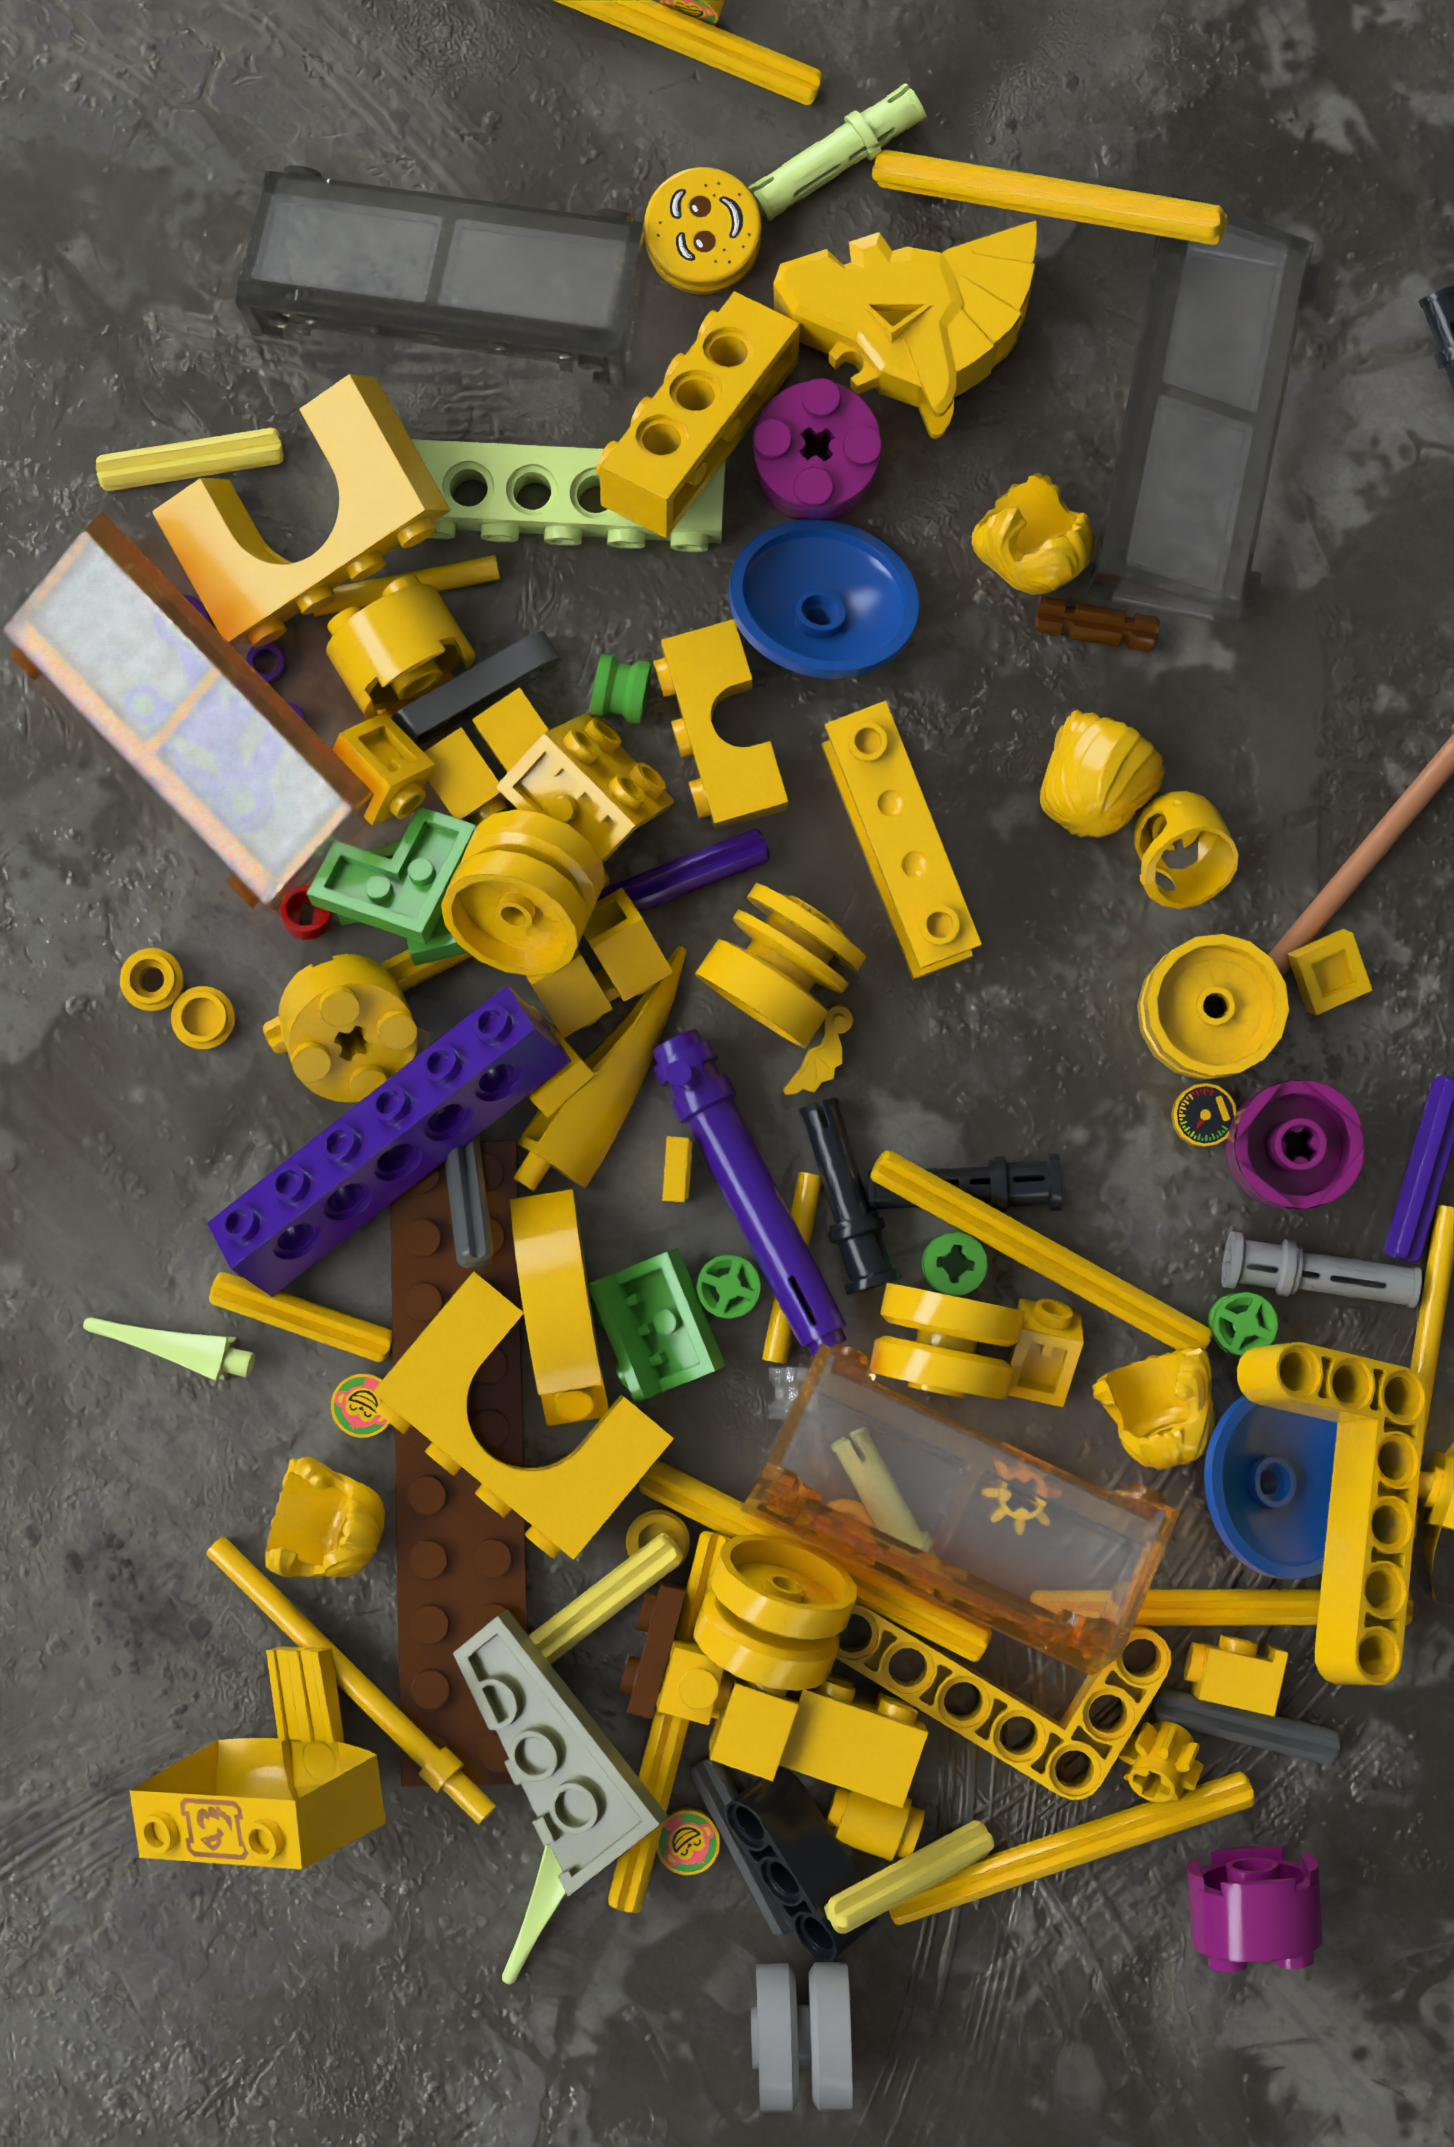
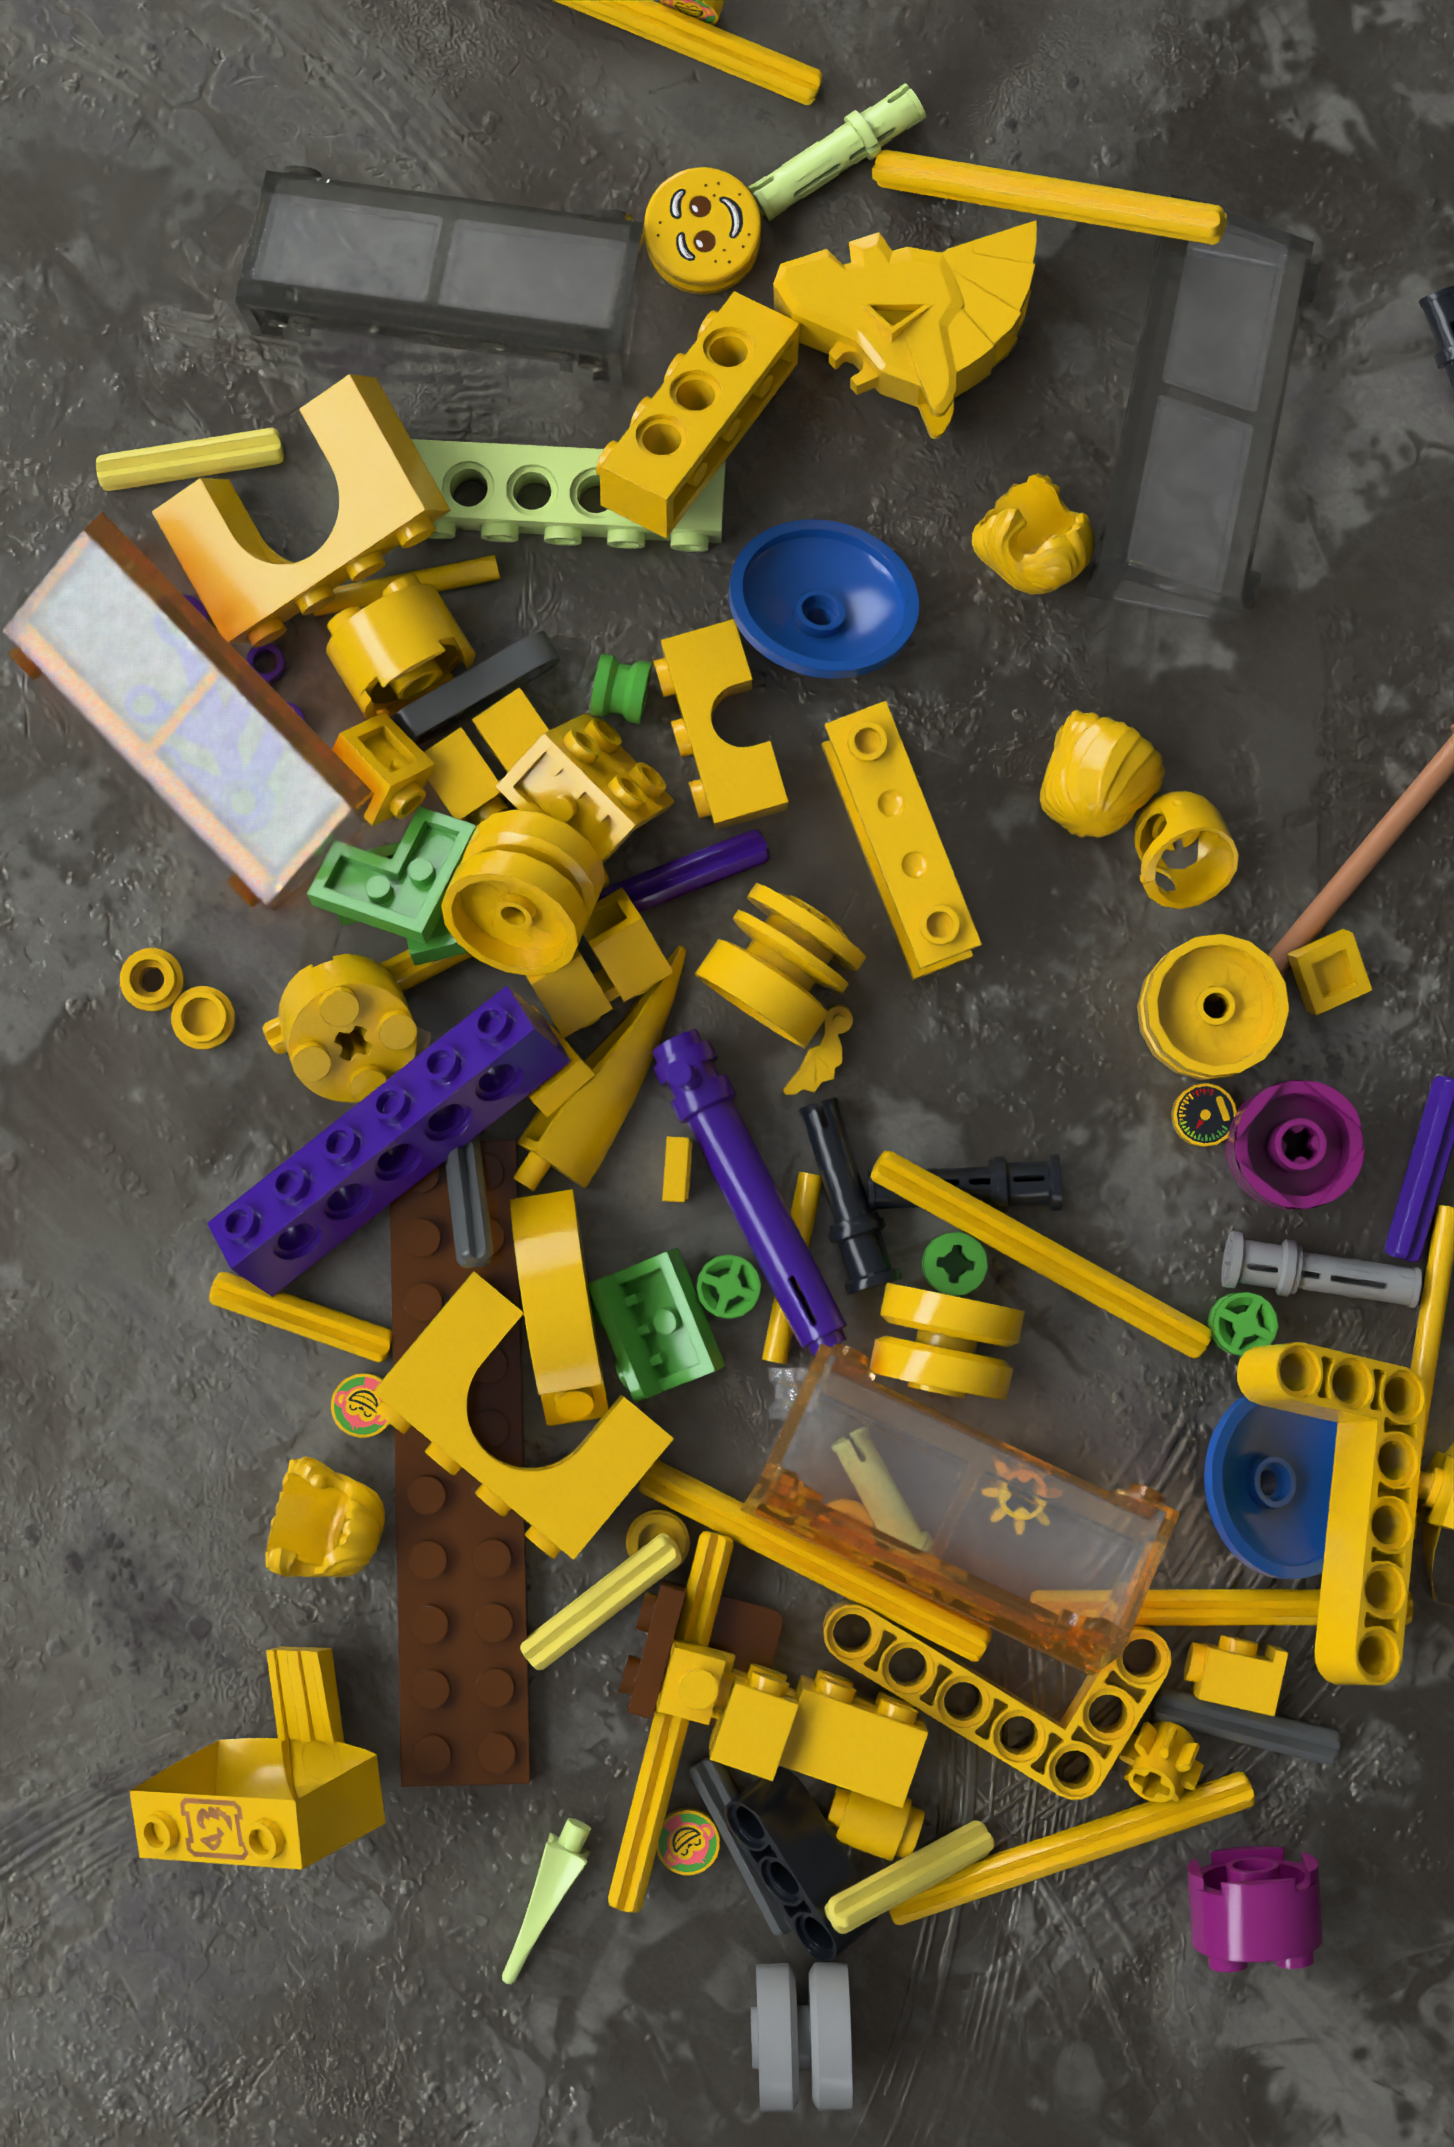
(201, 1353): yellowish green piece -> none
(292, 915): red hinge -> none
(439, 1767): yellow bar -> none
(574, 1777): wing -> none
(775, 1612): yellow wheel -> none
(817, 415): magenta brick -> none
(1046, 1351): yellow bracket -> none
(1097, 624): reddish brown axle -> none
(1161, 1407): yellow hair -> none

